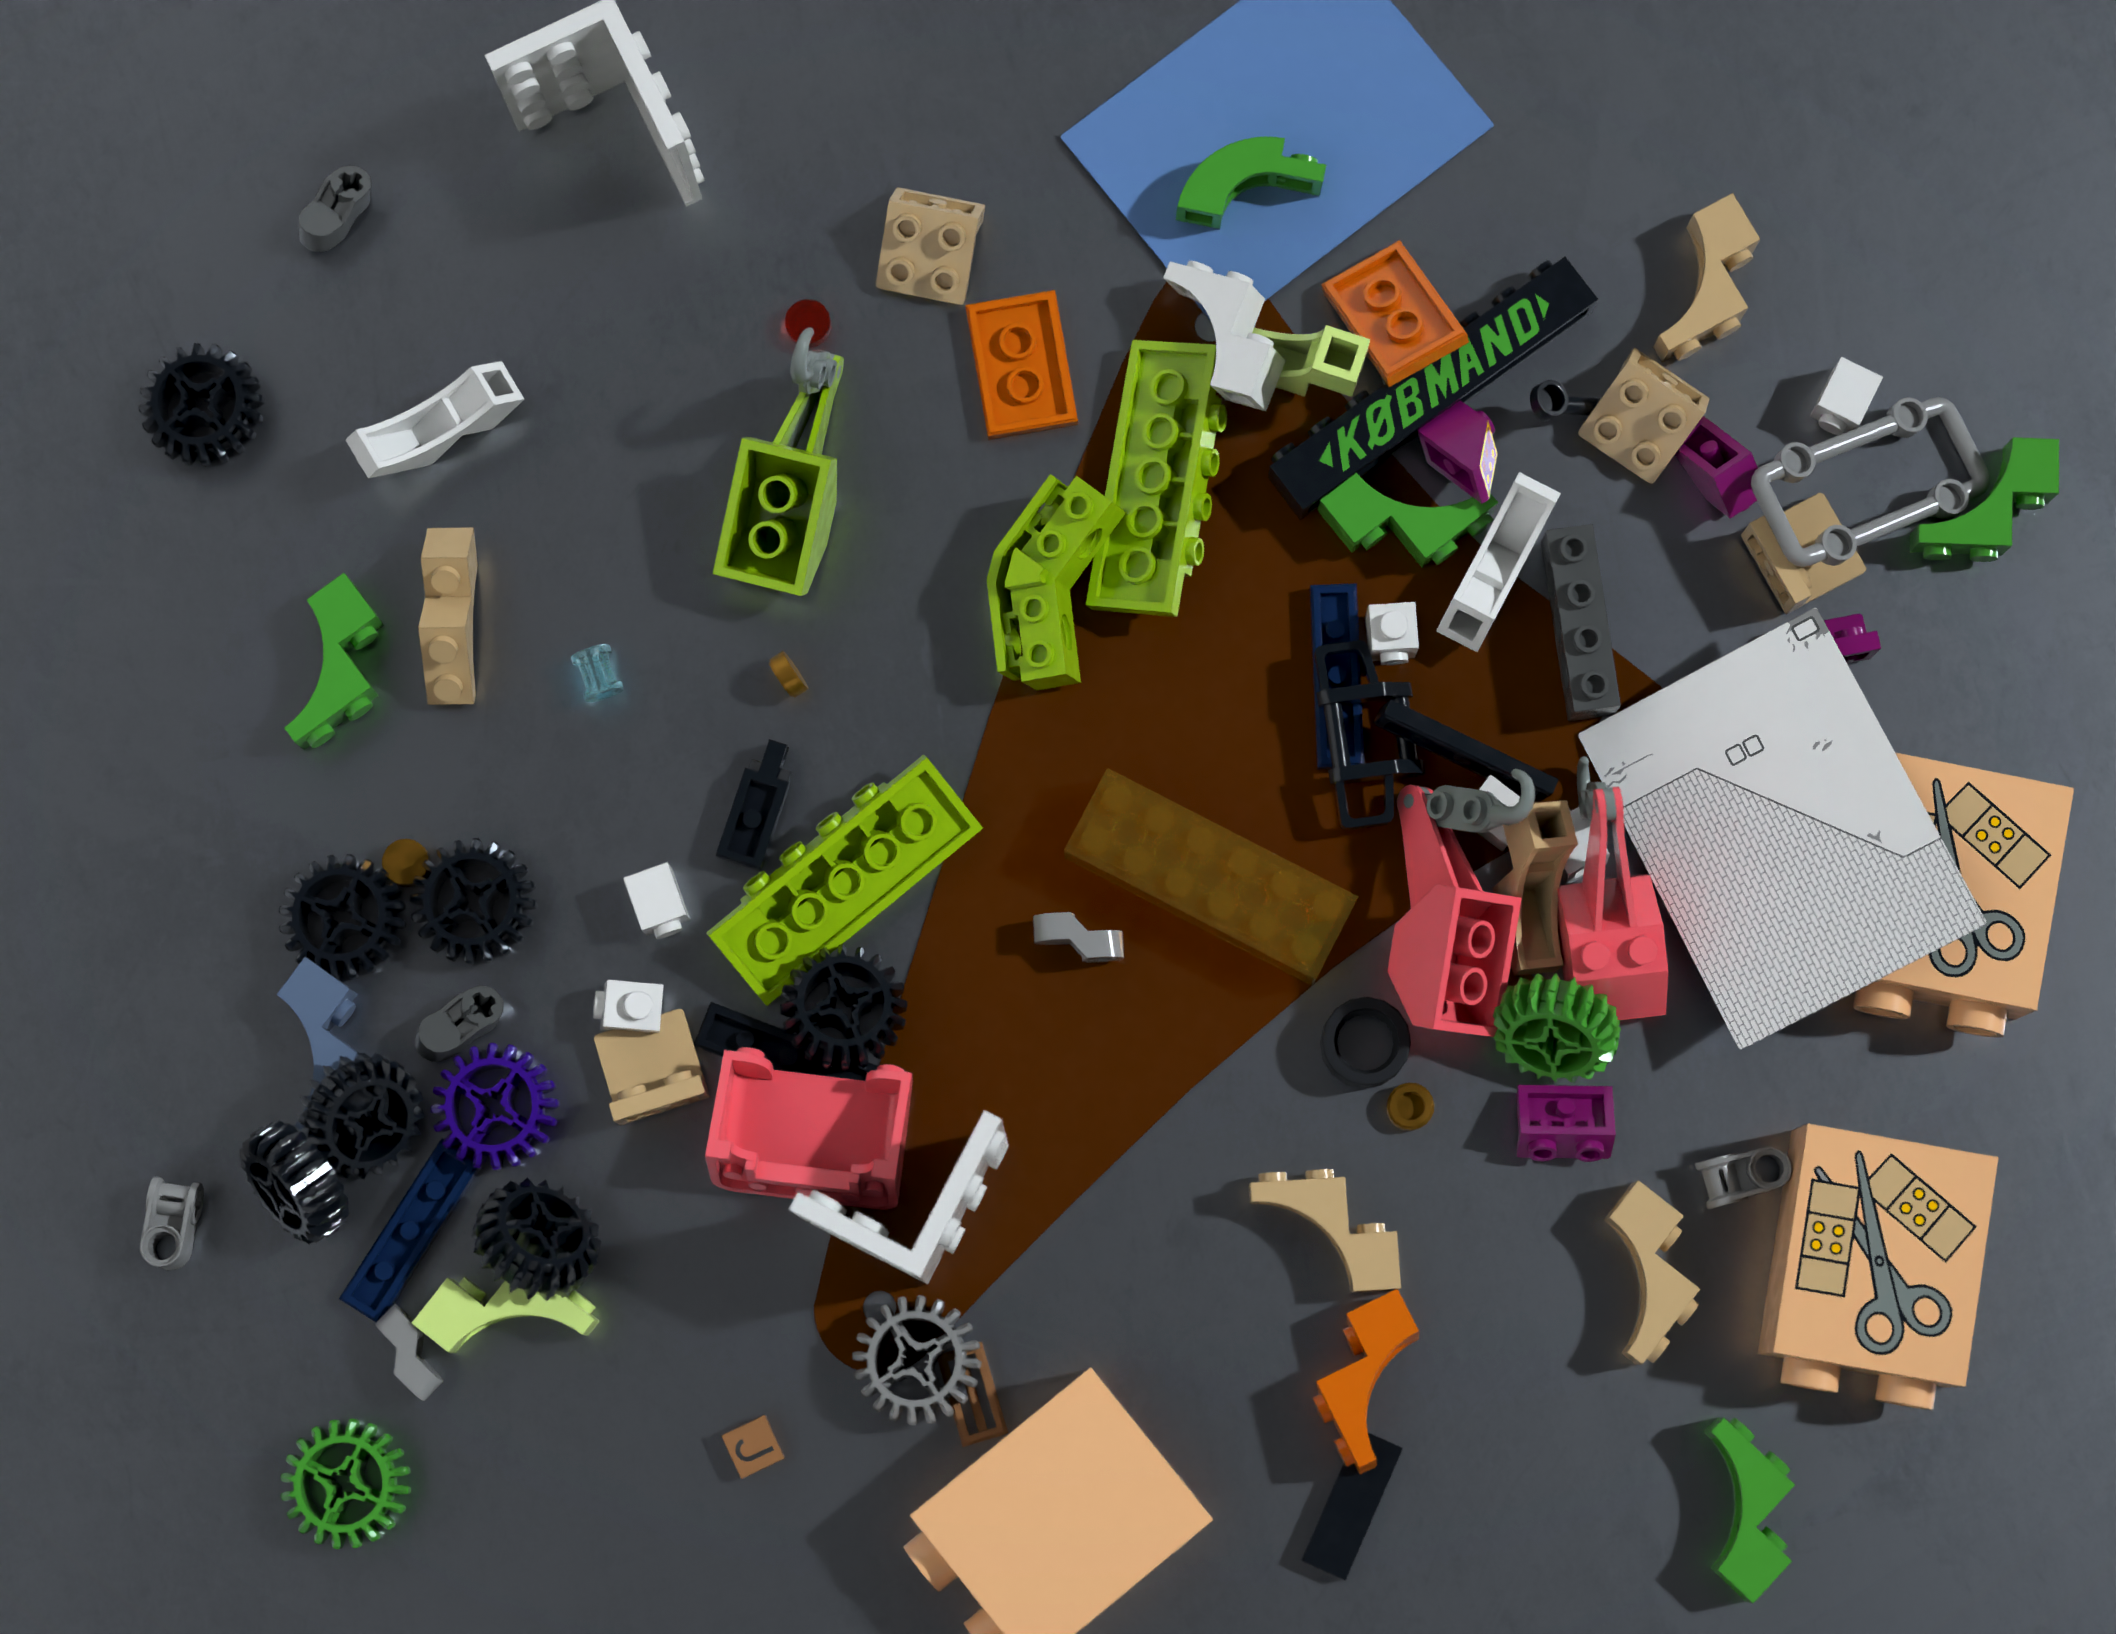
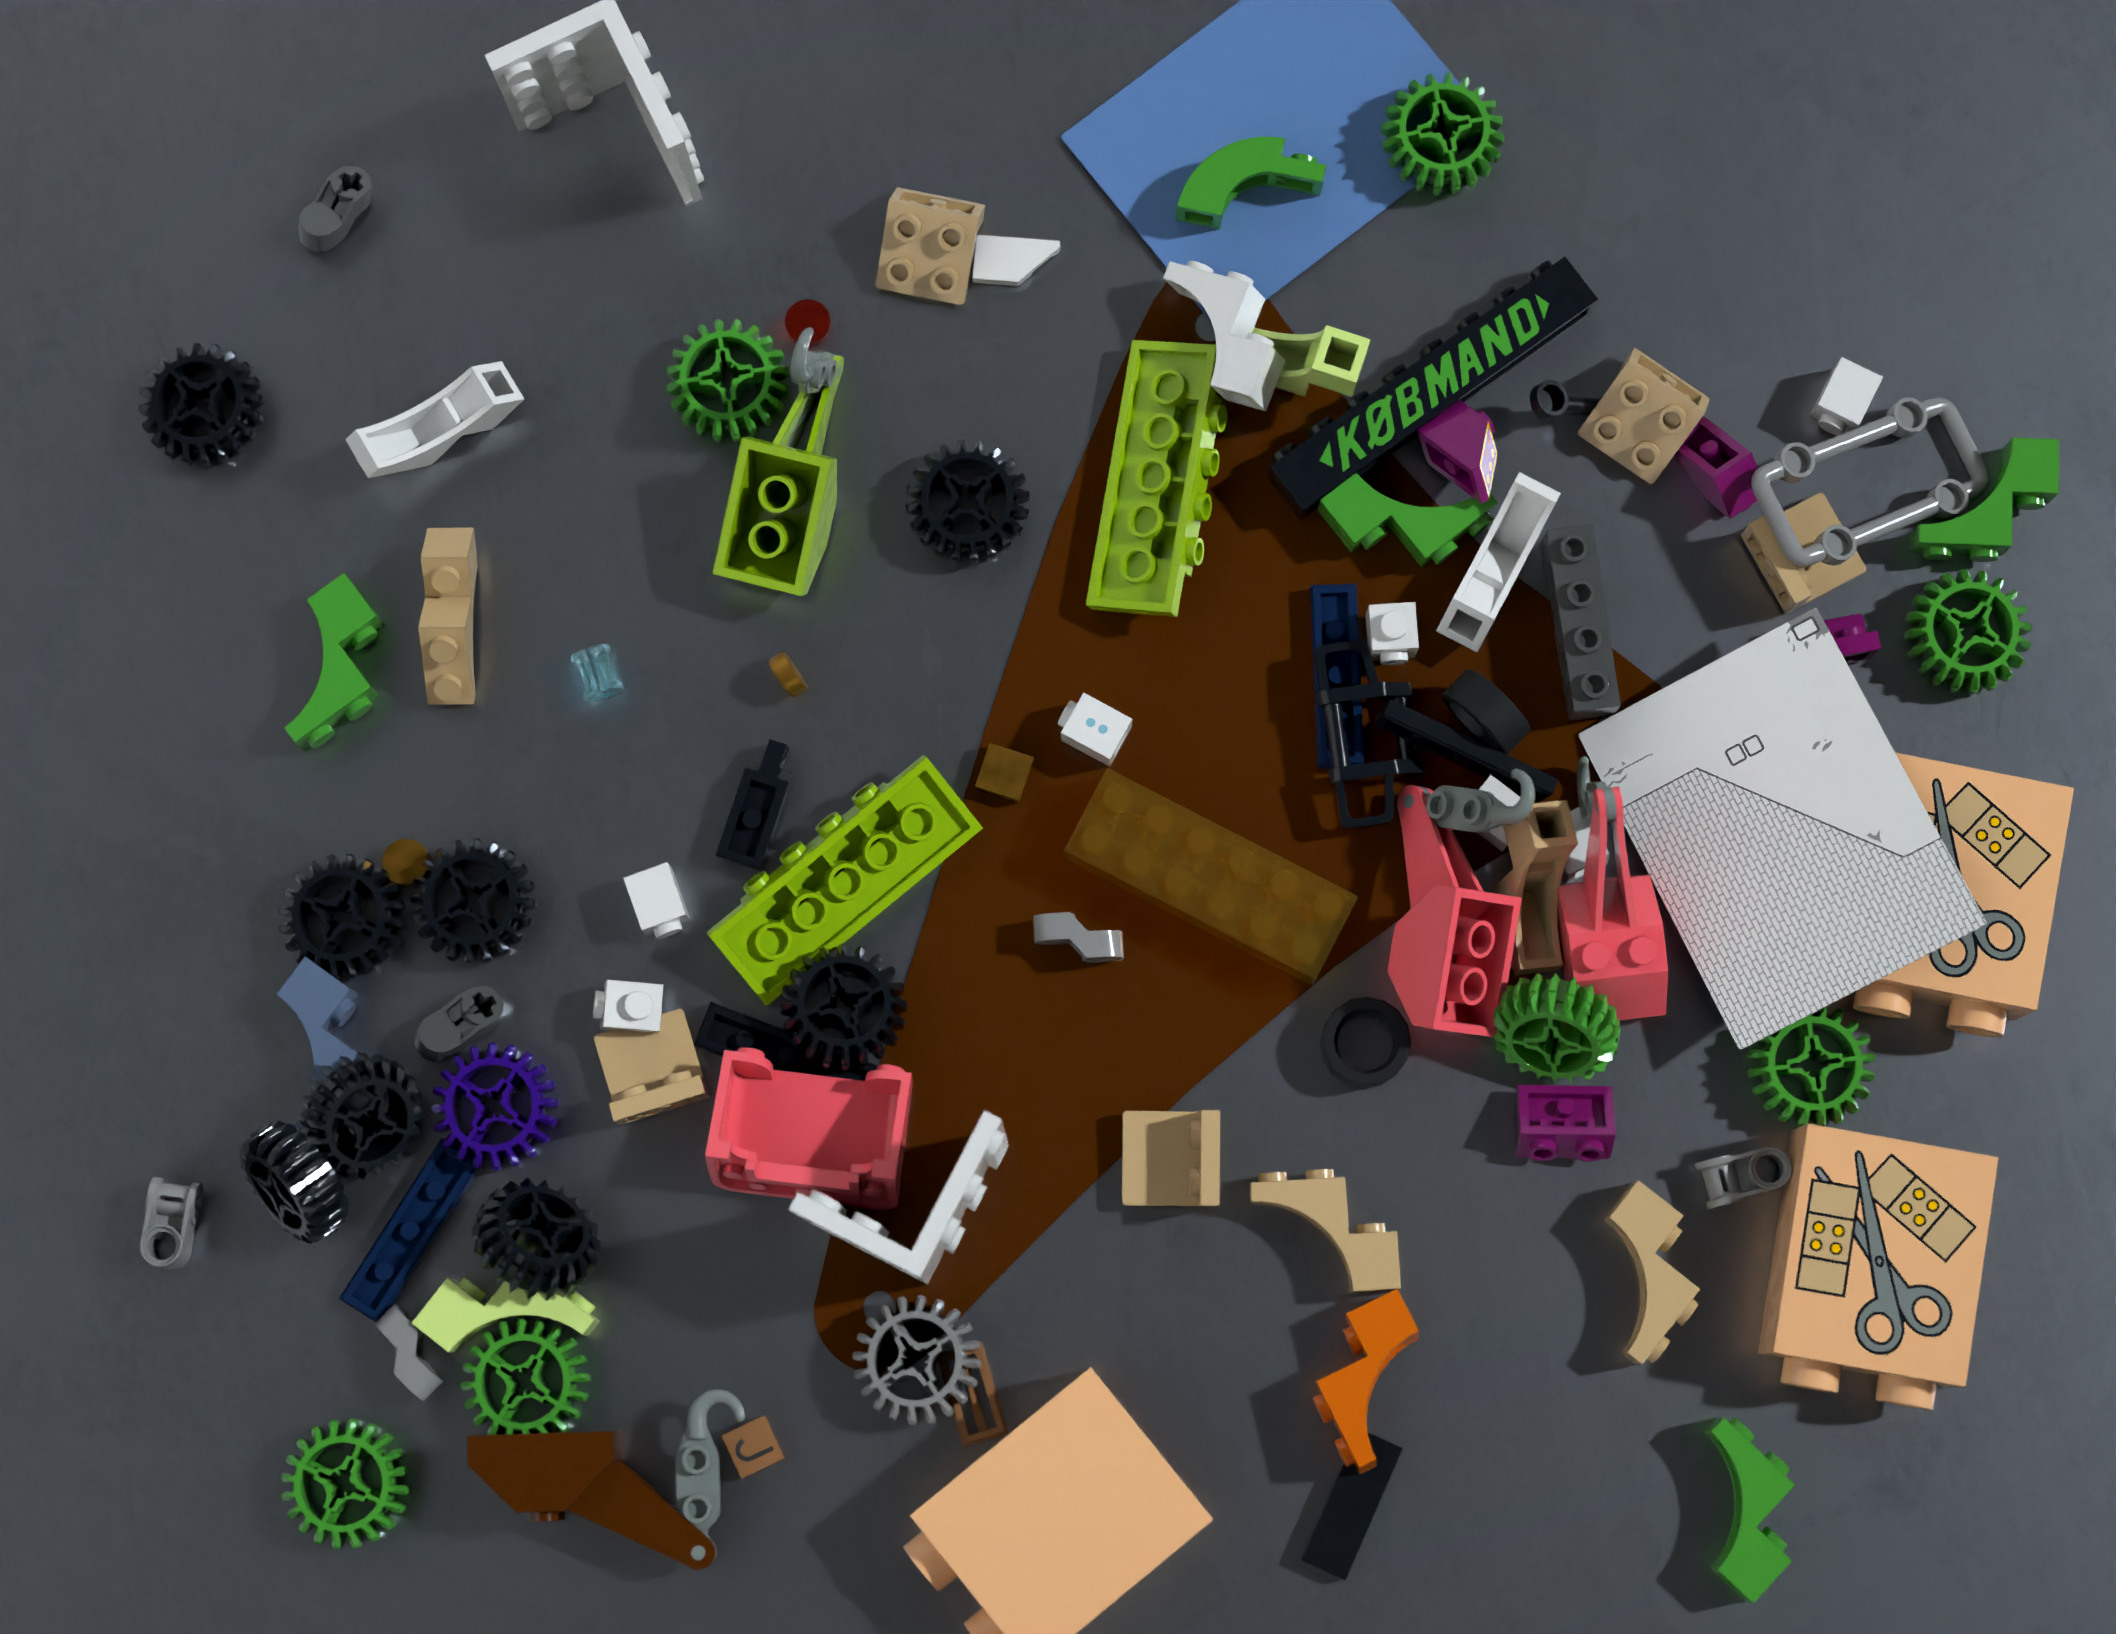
(538, 1362): none -> bright green gear
(589, 1478): none -> reddish brown slope
(710, 381): none -> bright green gear
(981, 487): none -> black gear
(1004, 772): none -> pearl gold tile
(1009, 259): none -> white tile
(1021, 364): orange tile -> none
(1034, 577): lime brick -> none
(1094, 728): none -> white brick
(1171, 1158): none -> tan bracket
(1396, 309): orange tile -> none
(1410, 1106): pearl gold tile -> none
(1476, 122): none -> bright green gear
(1486, 711): none -> black tyre
(1721, 240): tan arch -> none
(1814, 1086): none -> bright green gear
(1984, 638): none -> bright green gear

